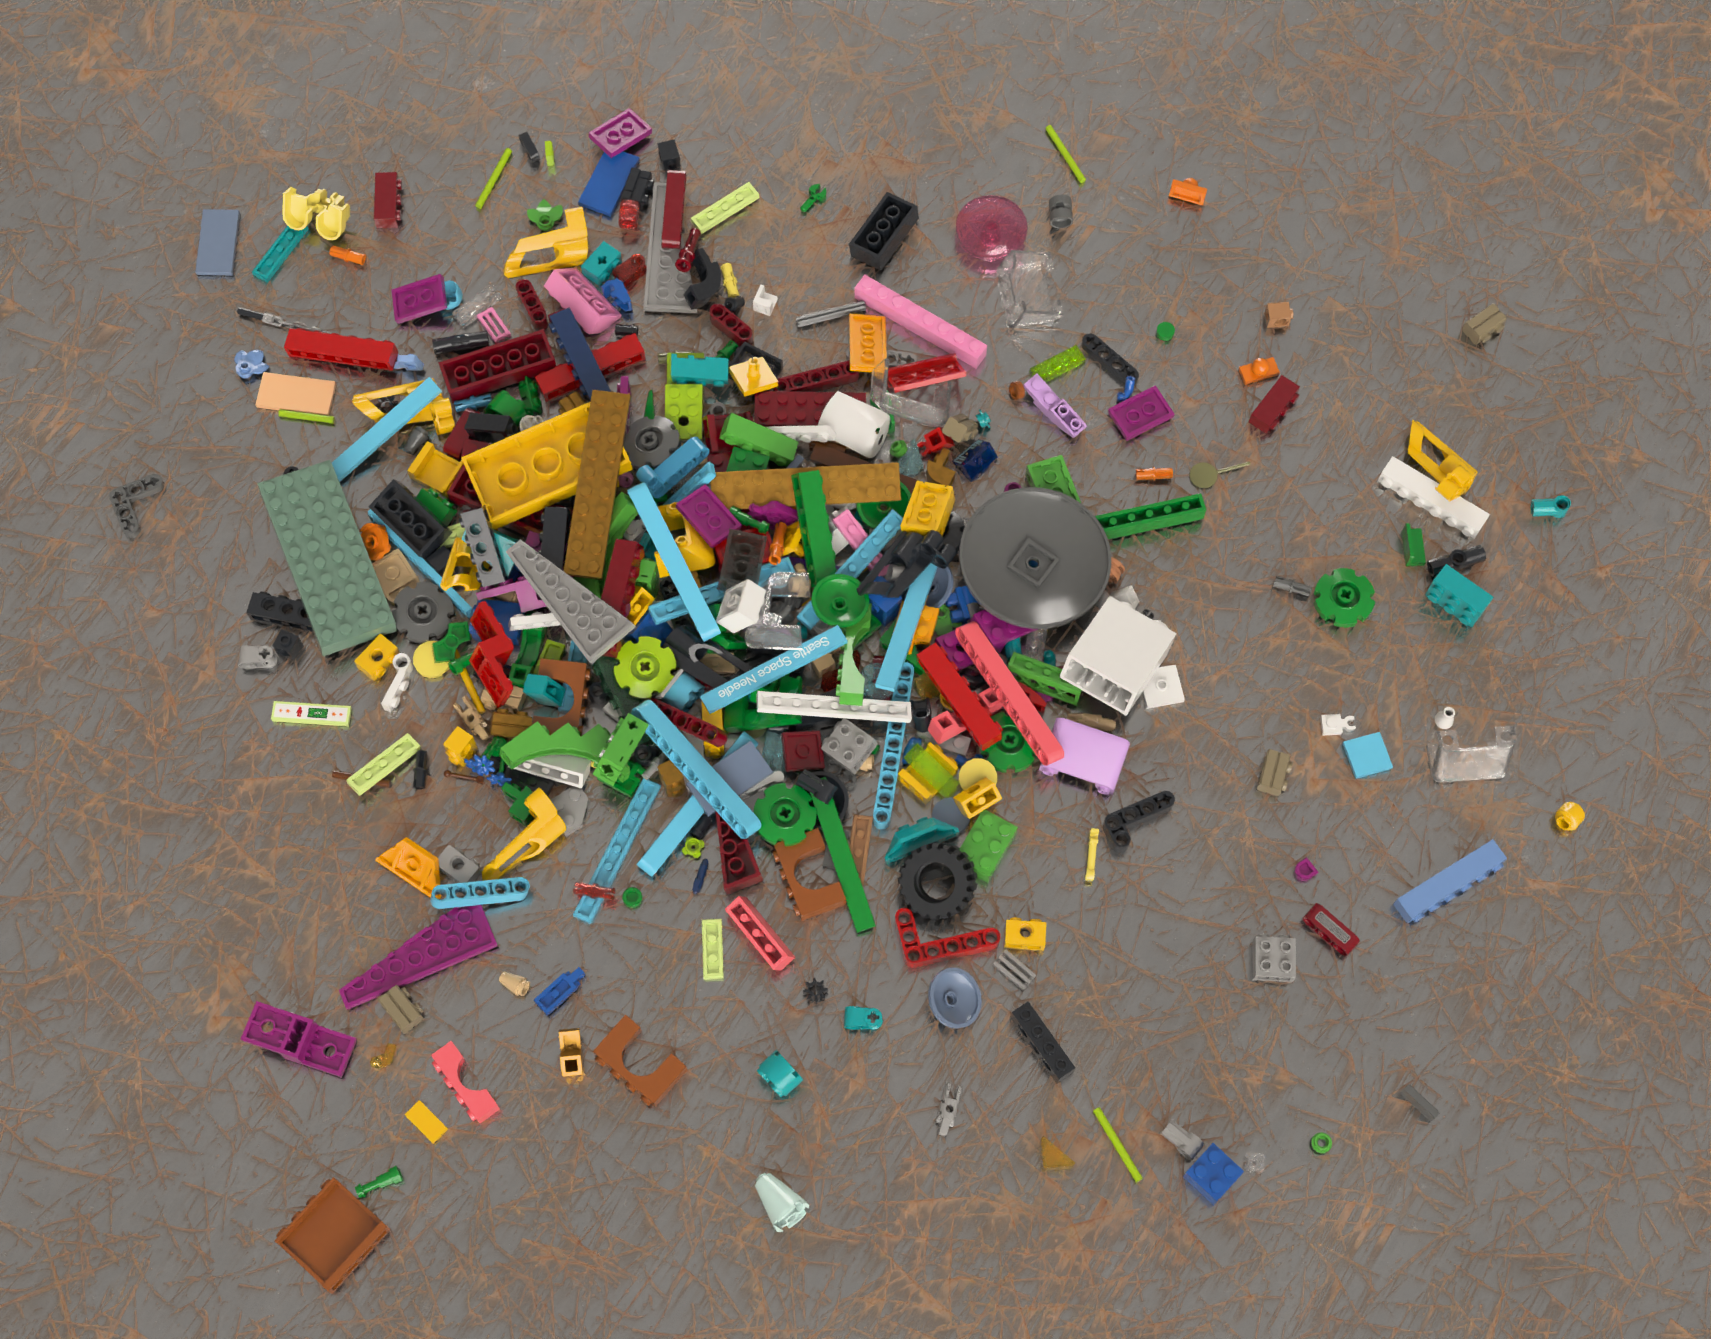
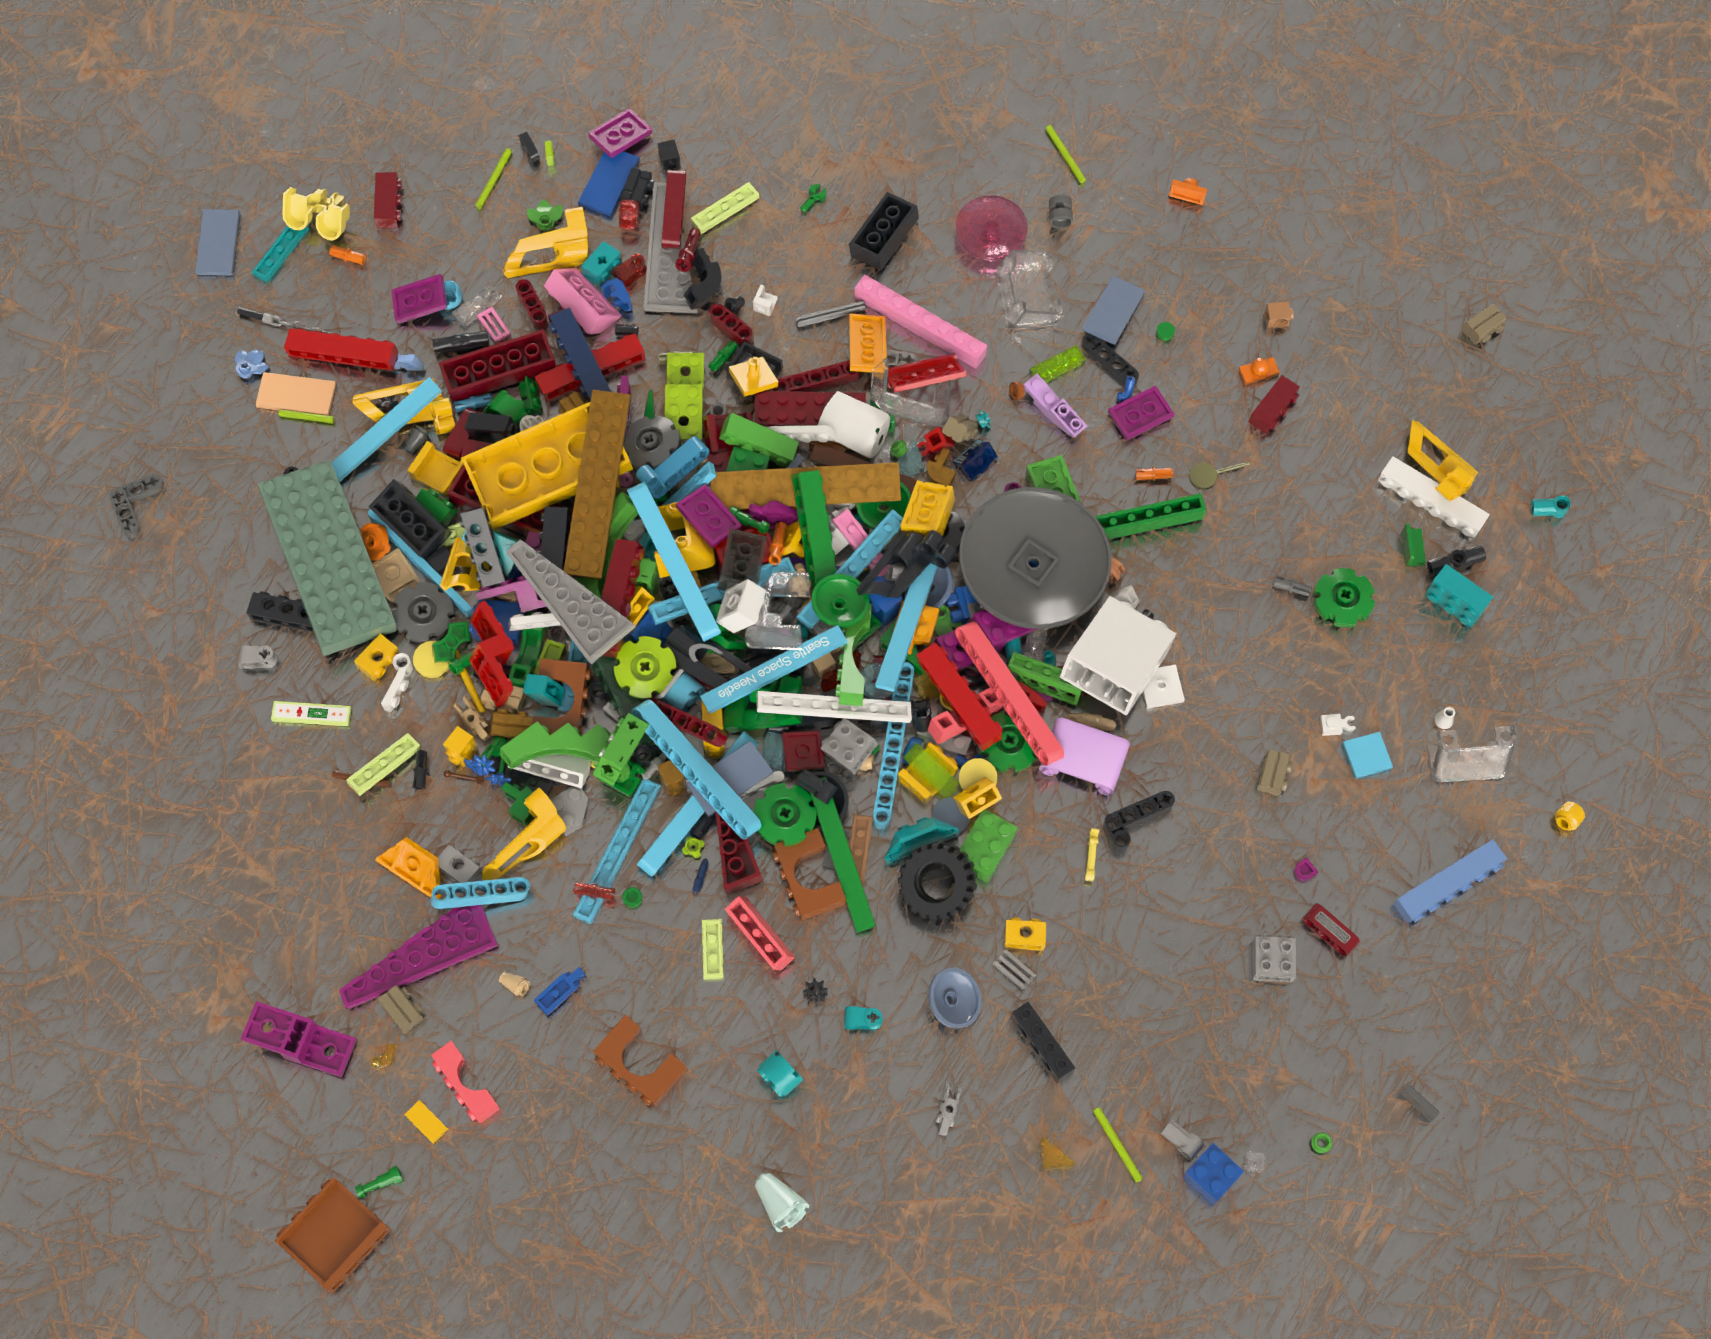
(287, 644): black brick -> none
(571, 1052): brick -> none
(700, 370): teal wedge -> none
(729, 280): light yellow pin -> none
(941, 944): red beam -> none
(1113, 310): none -> sand blue tile

